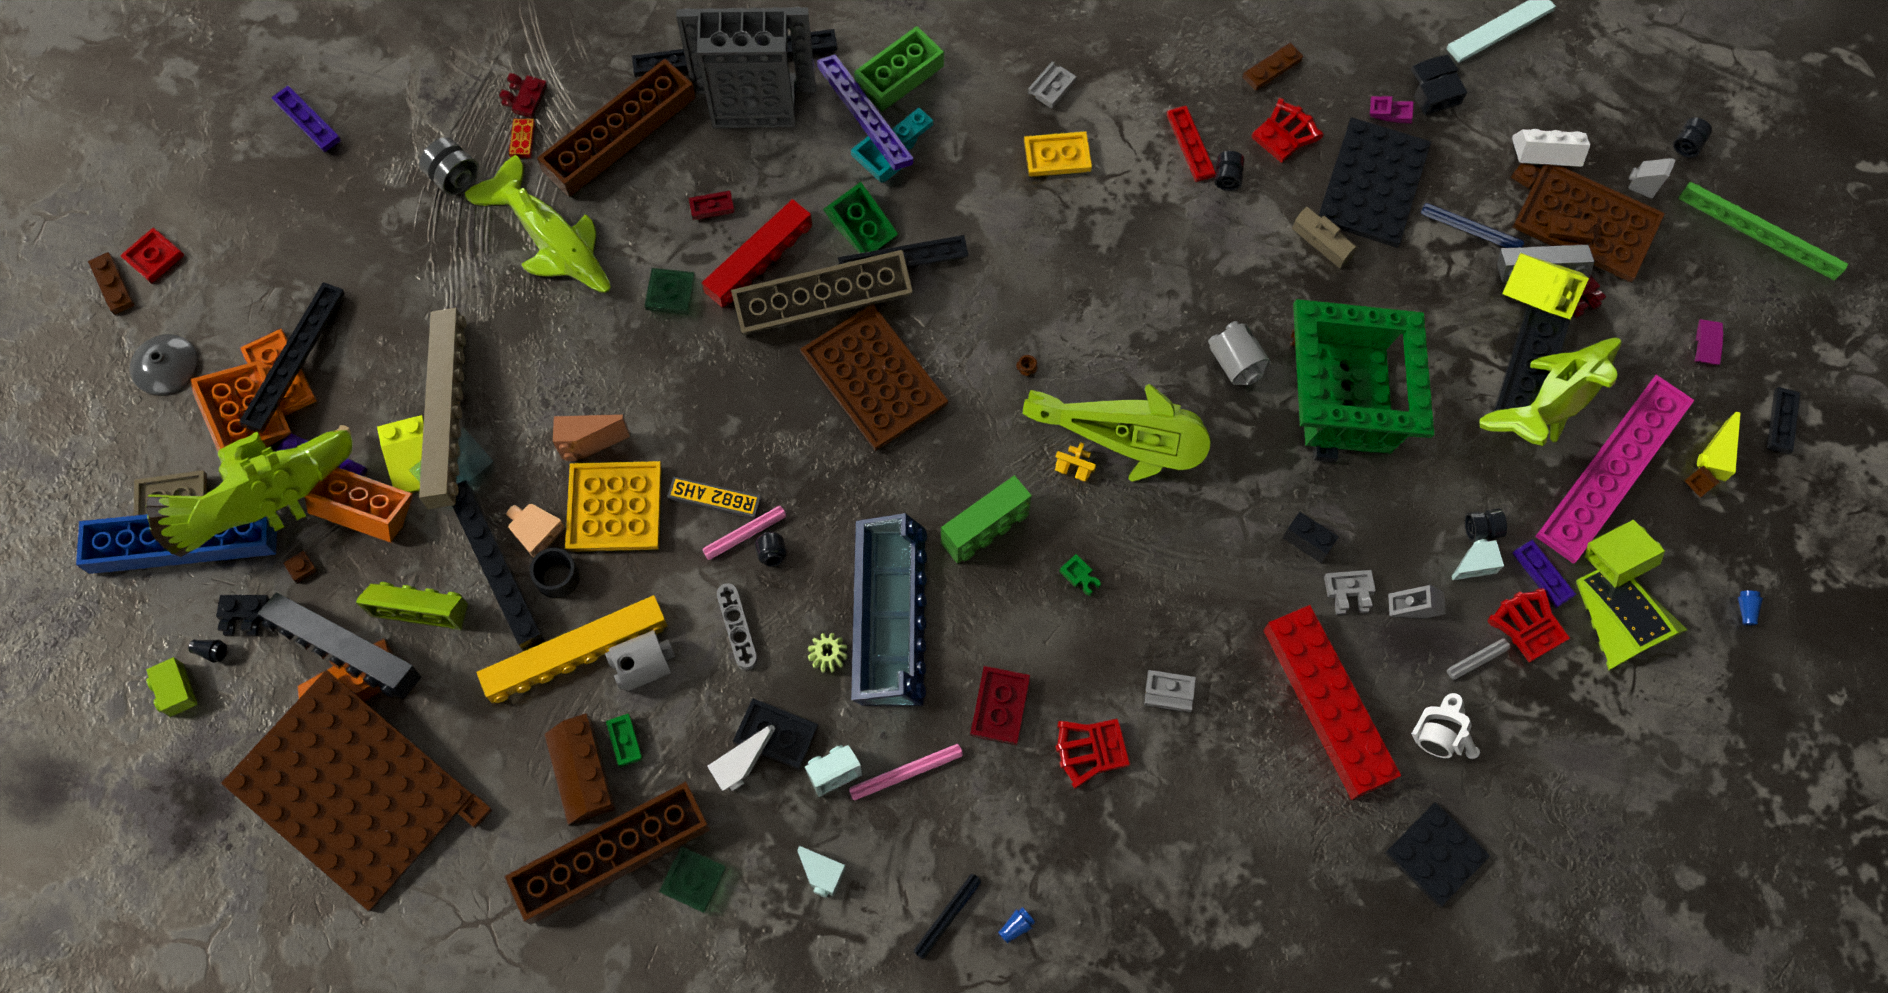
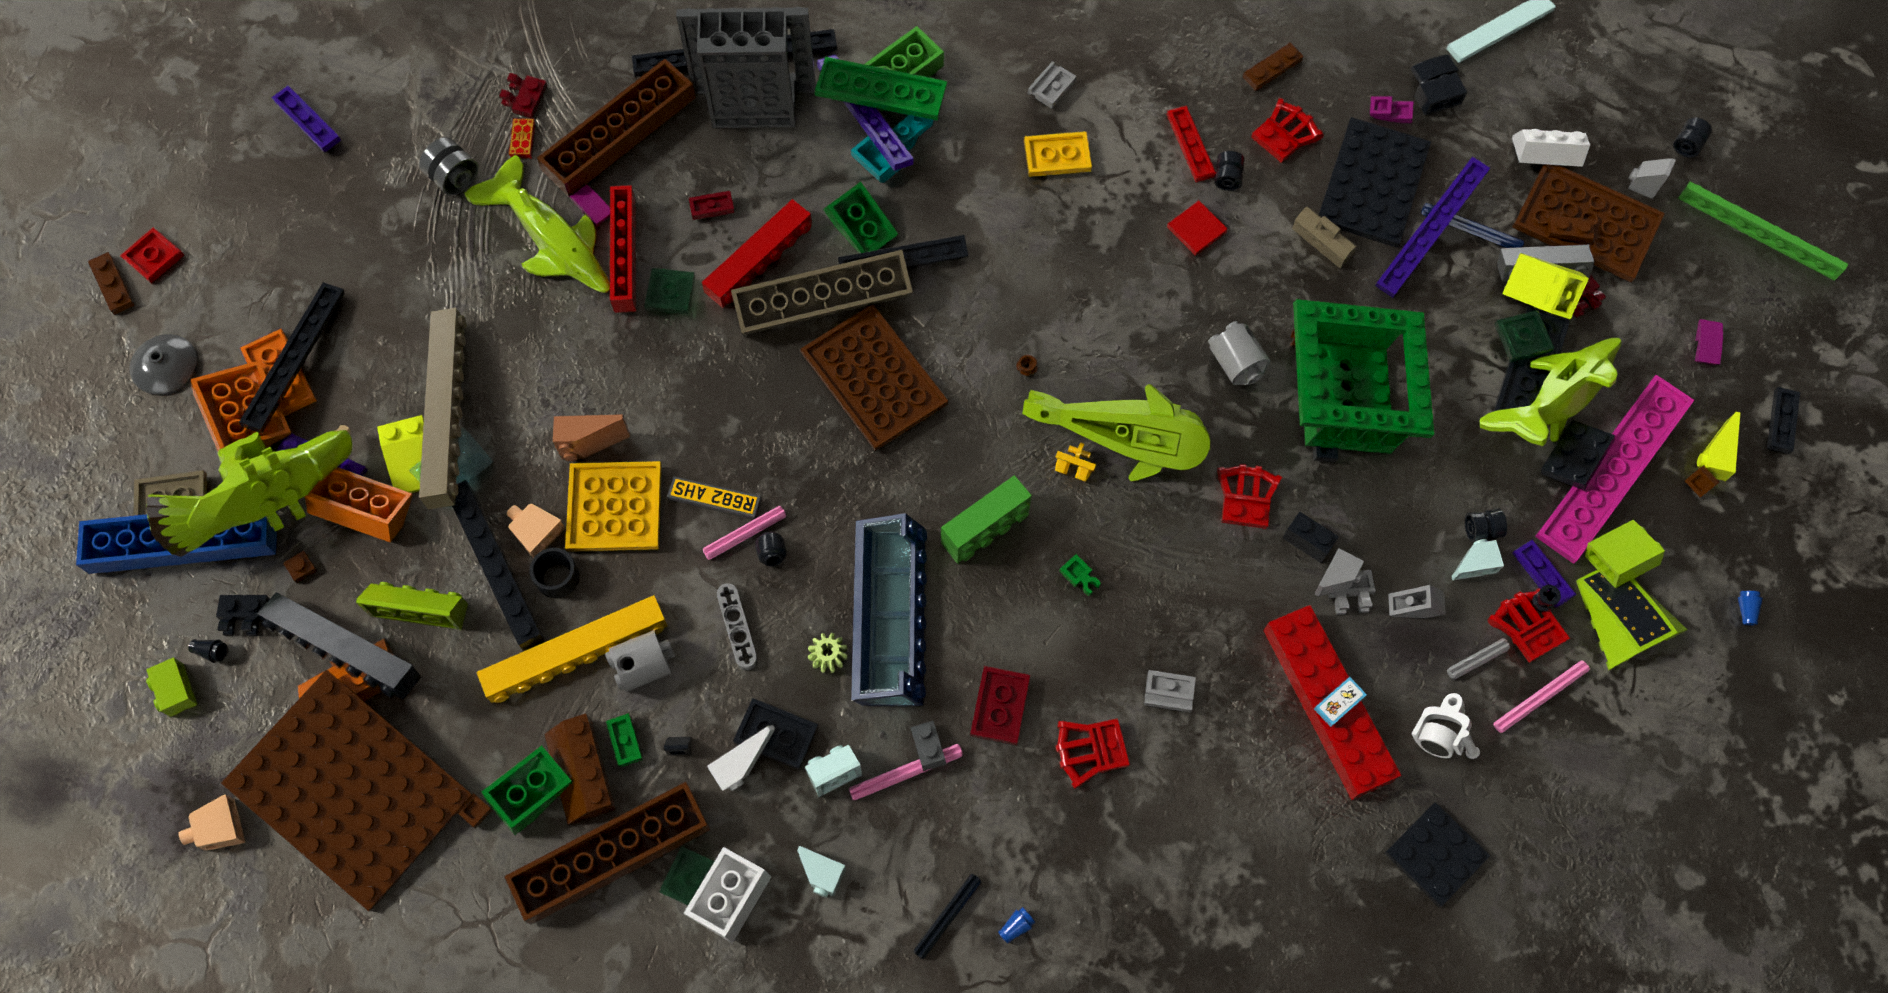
(214, 825): none -> light nougat torso
(526, 790): none -> green slope
(591, 204): none -> magenta slope
(622, 249): none -> red brick
(678, 746): none -> black slope
(728, 894): none -> white slope
(881, 88): none -> green plate
(928, 745): none -> dark grey plate
(1197, 228): none -> red tile
(1245, 509): none -> red plate
(1340, 573): none -> light grey slope
(1340, 701): none -> tile
(1432, 227): none -> dark purple plate
(1524, 336): none -> clear green plate
(1526, 174): reddish brown plate -> none
(1541, 696): none -> bright pink axle
(1547, 597): none -> black bush
(1578, 454): none -> black plate

